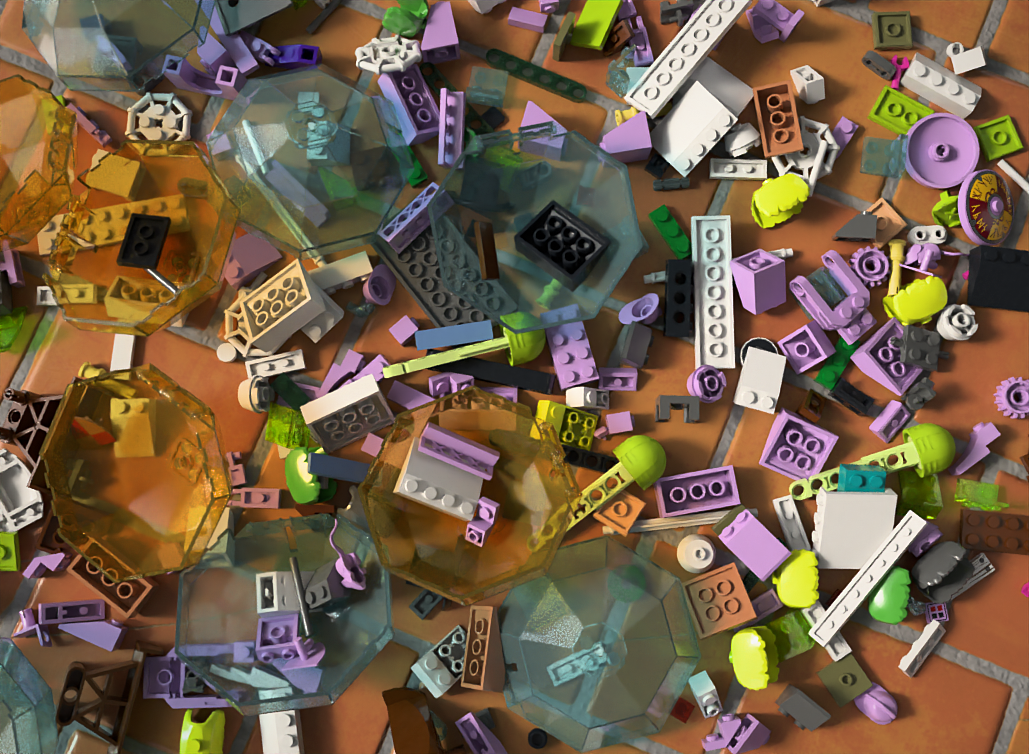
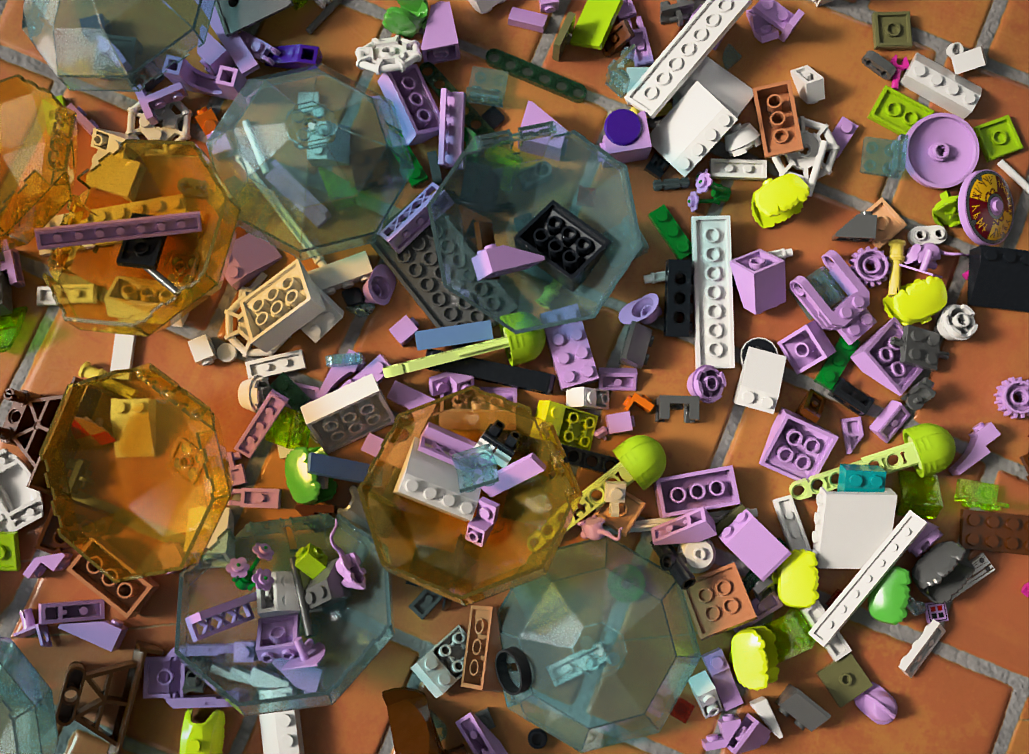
(108, 140): none -> slope
(117, 230): none -> lavender tile
(159, 100): none -> lavender bracket
(203, 350): none -> white brick
(206, 119): none -> orange bracket
(214, 612): none -> lavender fence
(243, 573): none -> lavender plant
(261, 423): none -> tile
(311, 560): none -> lime brick
(343, 359): none -> clear light blue beam
(353, 296): none -> black piece
(434, 167): none -> dark grey beam
(475, 468): none -> clear light blue bracket
(502, 260): none -> lavender slope
(507, 443): none -> black hips
(515, 474): none -> lavender tile
(523, 666): none -> black tyre
(593, 529): none -> animal
(615, 494): none -> plate
(623, 127): none -> dark purple piece
(640, 401): none -> orange bracket
(676, 564): none -> black piece
(688, 528): none -> lavender slope
(703, 183): none -> plant
(722, 678): none -> lavender slope
(730, 56): none -> clear light blue tile
(763, 589): none -> dark grey plate
(765, 712): none -> white slope
(852, 432): none -> lavender tile

